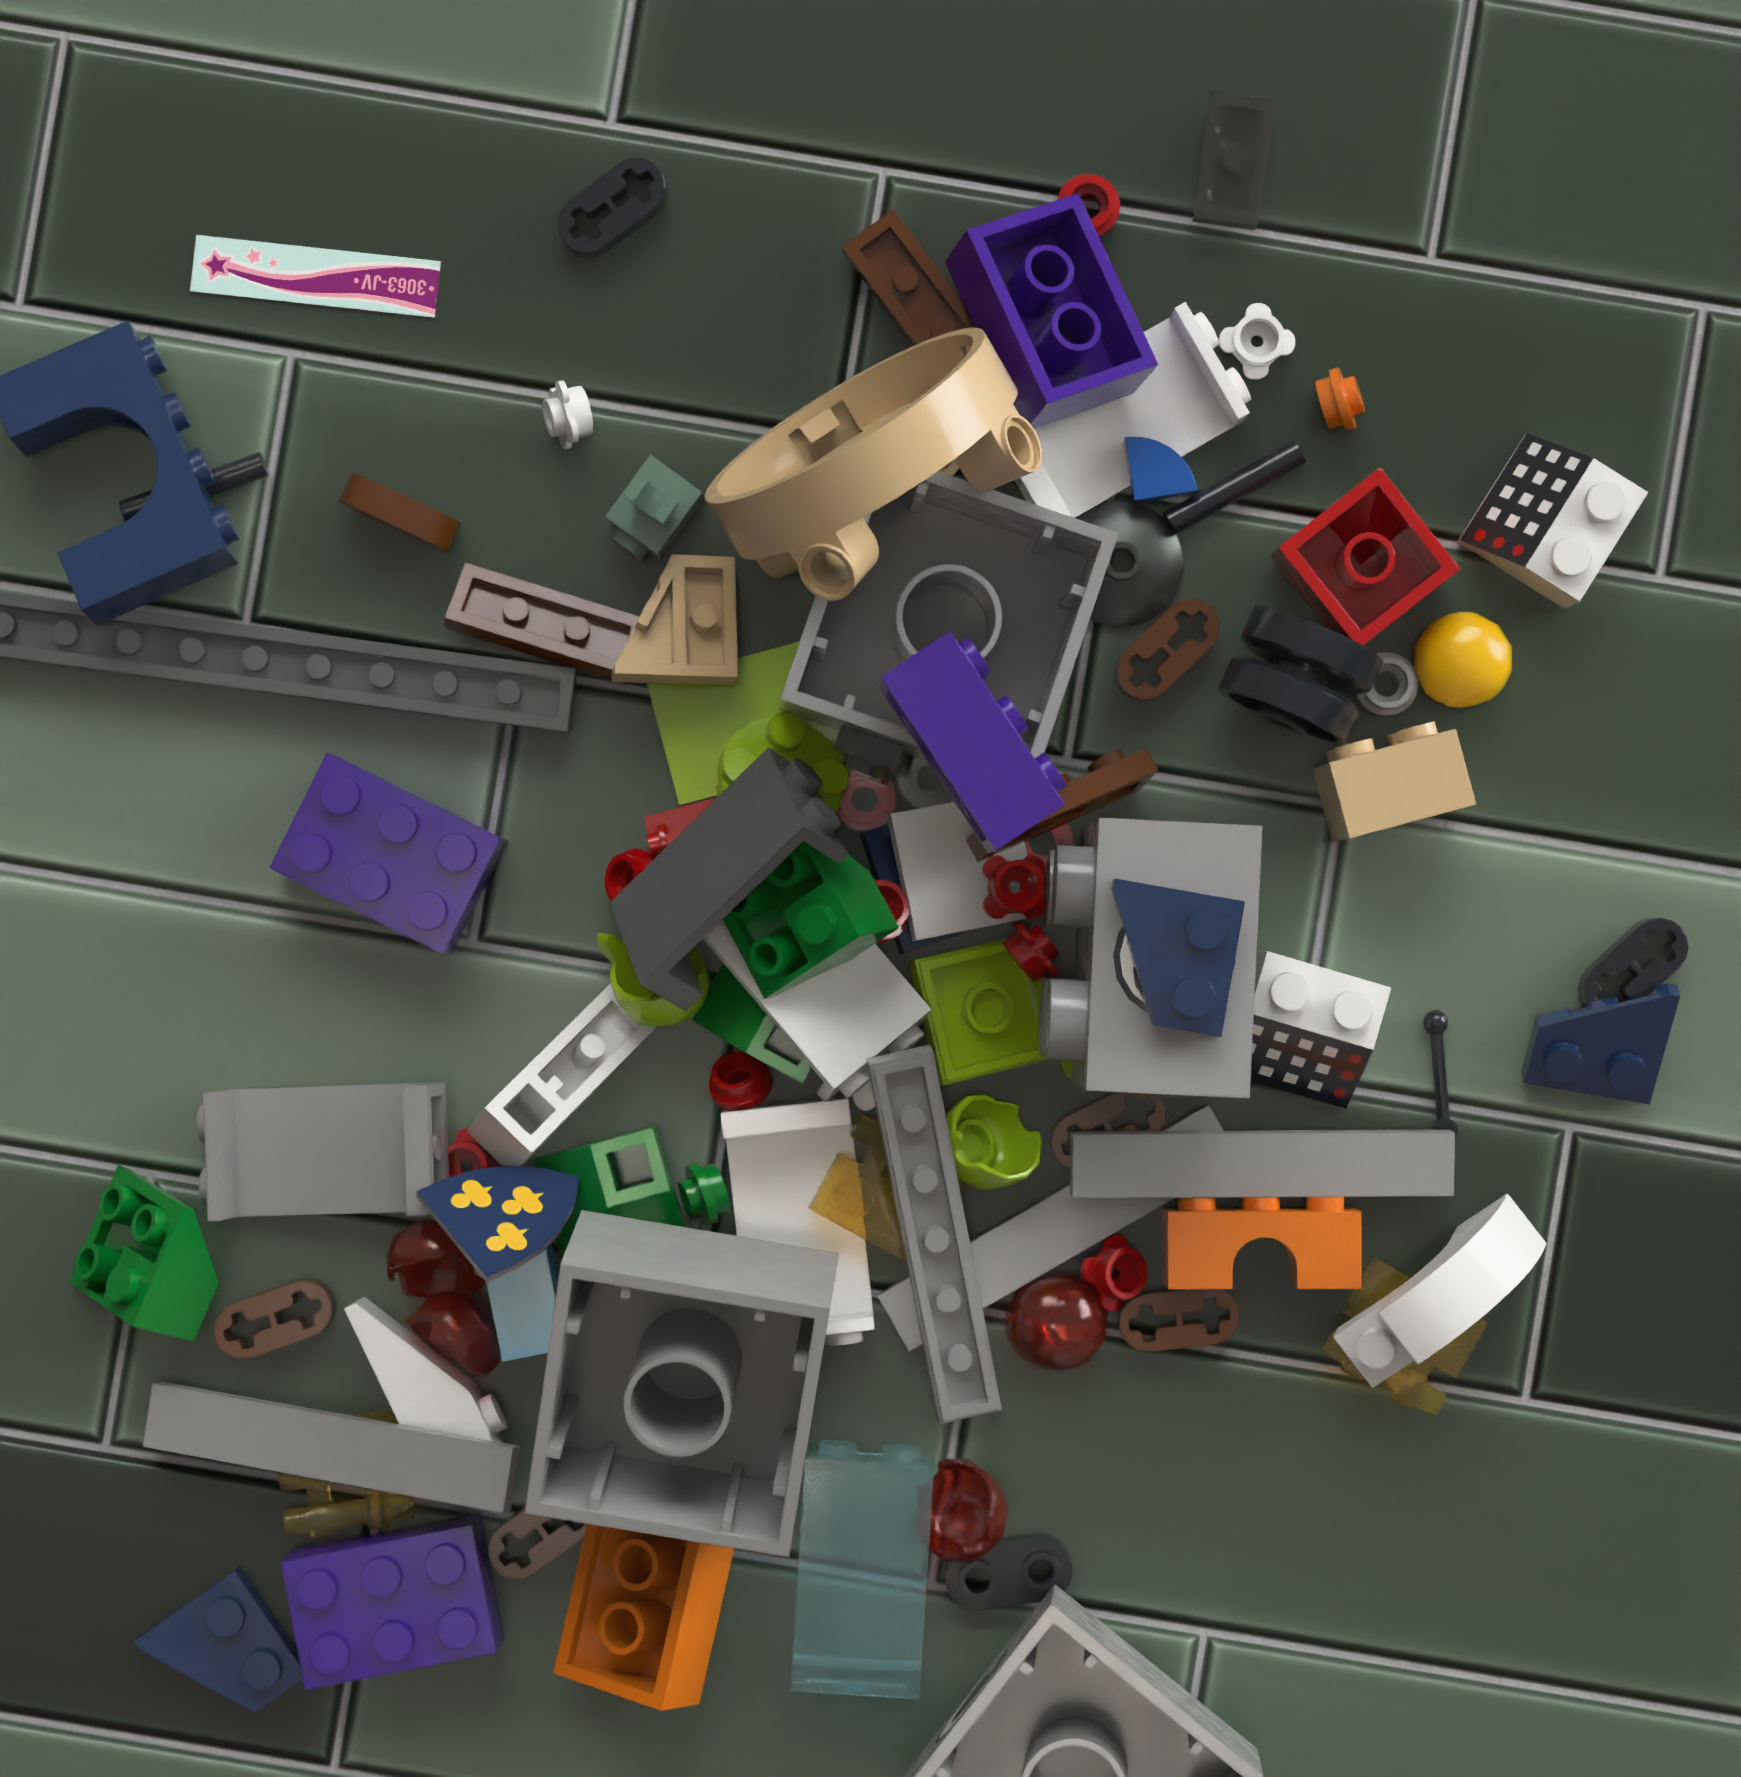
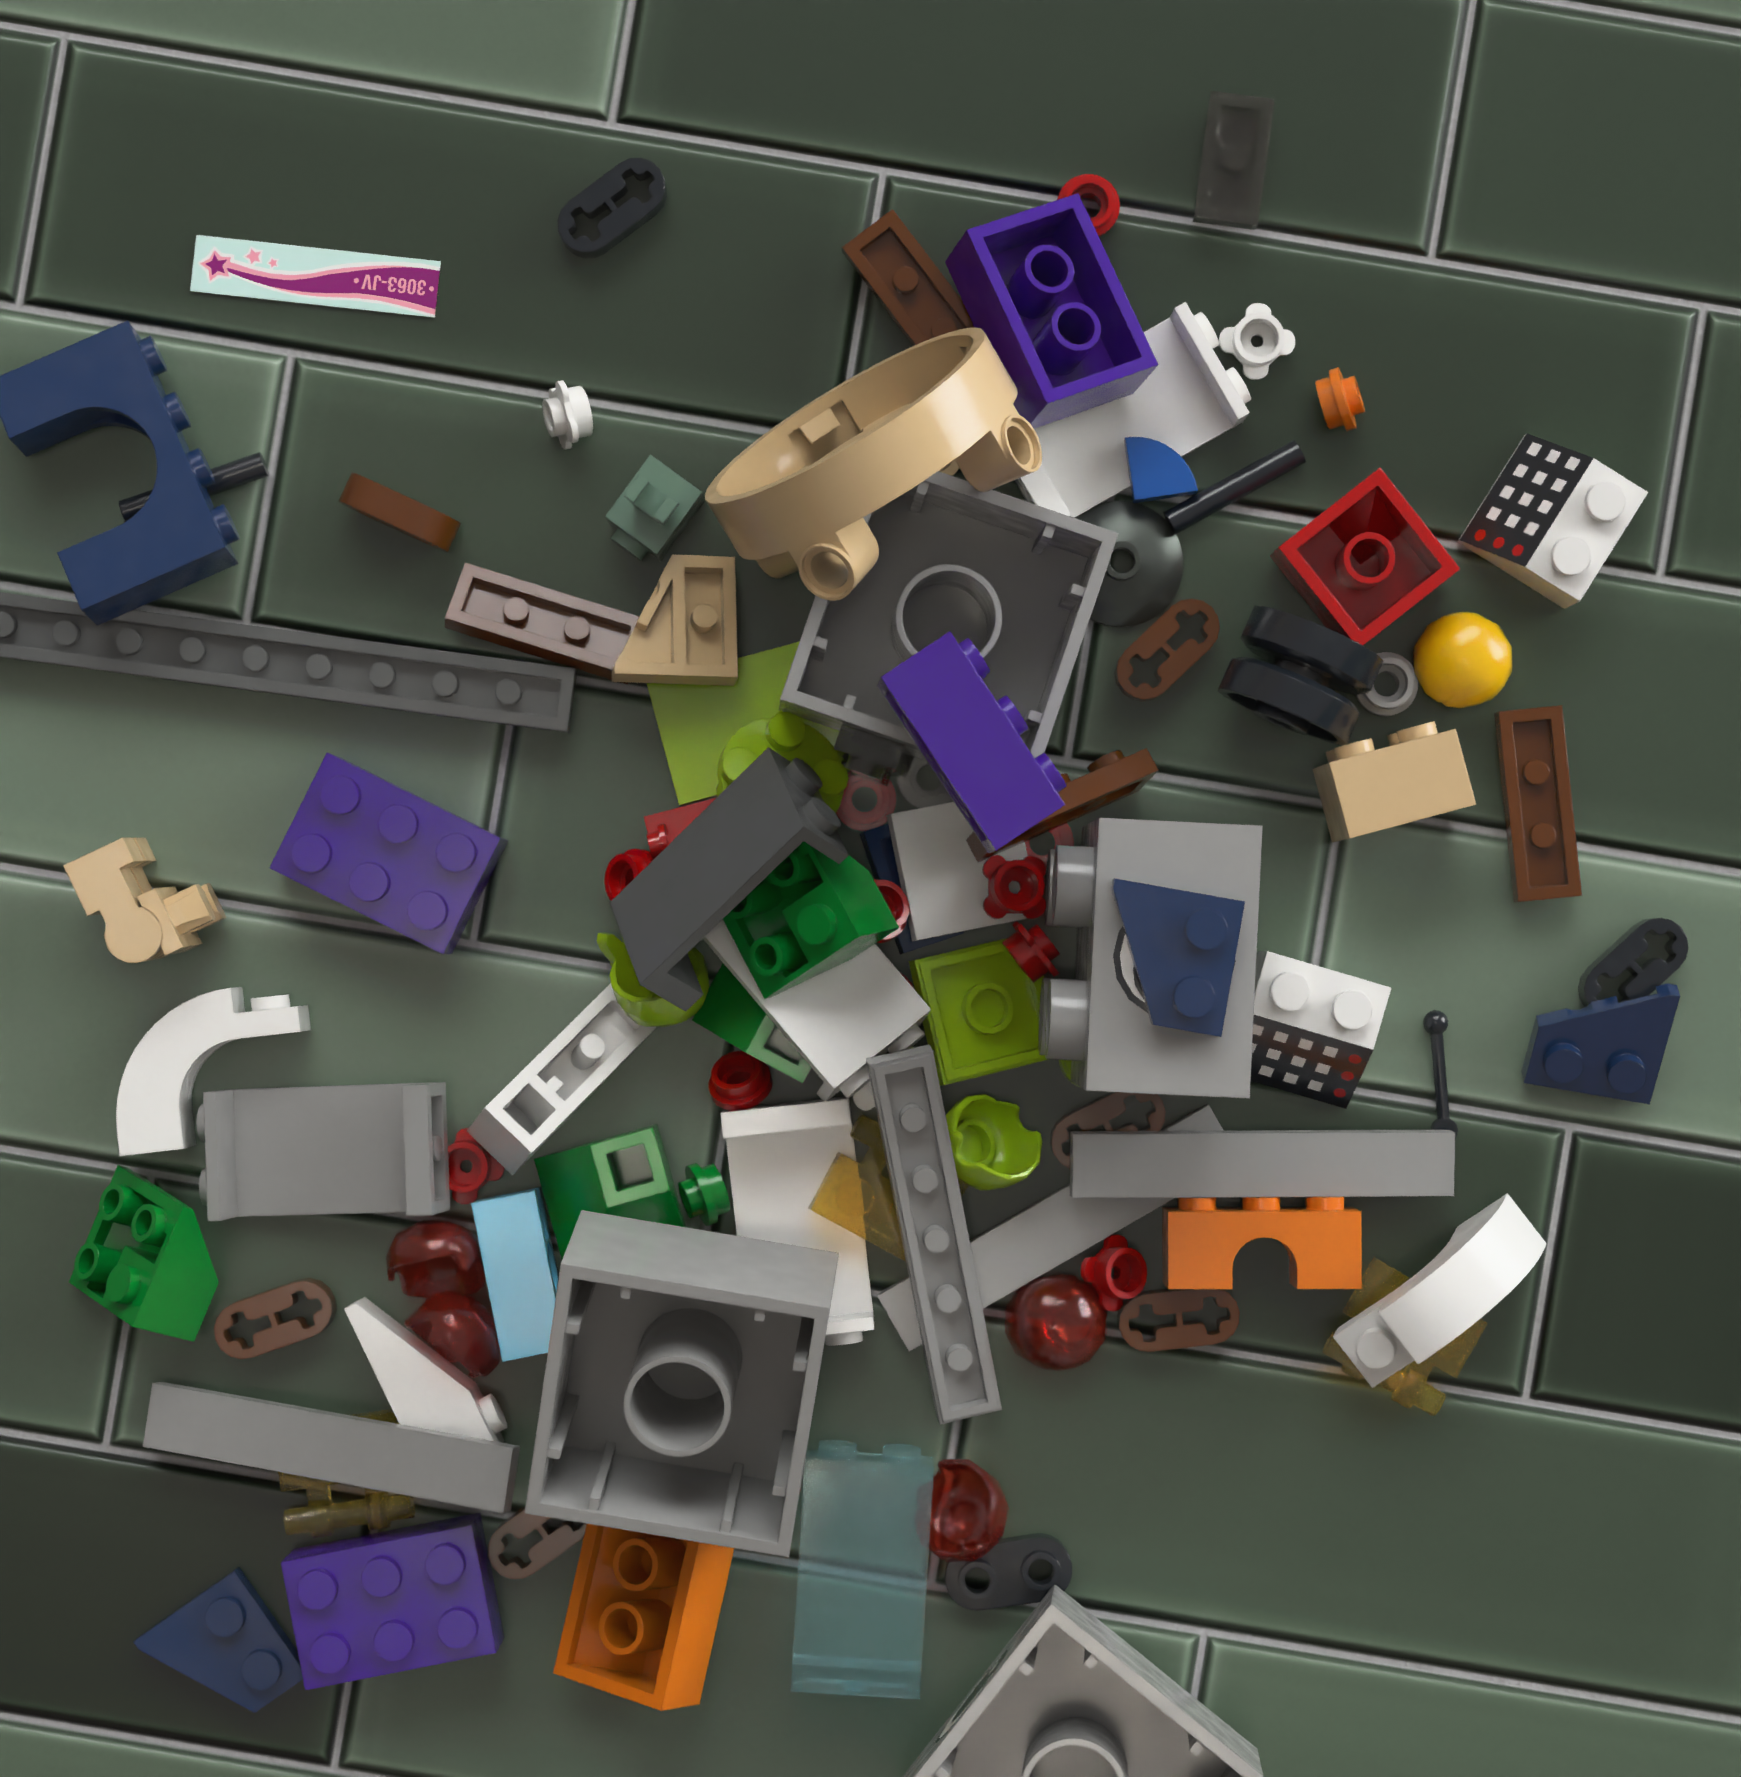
(139, 919): none -> tan hips
(161, 1073): none -> white arch
(502, 1213): dark blue shield -> none
(1538, 803): none -> reddish brown plate

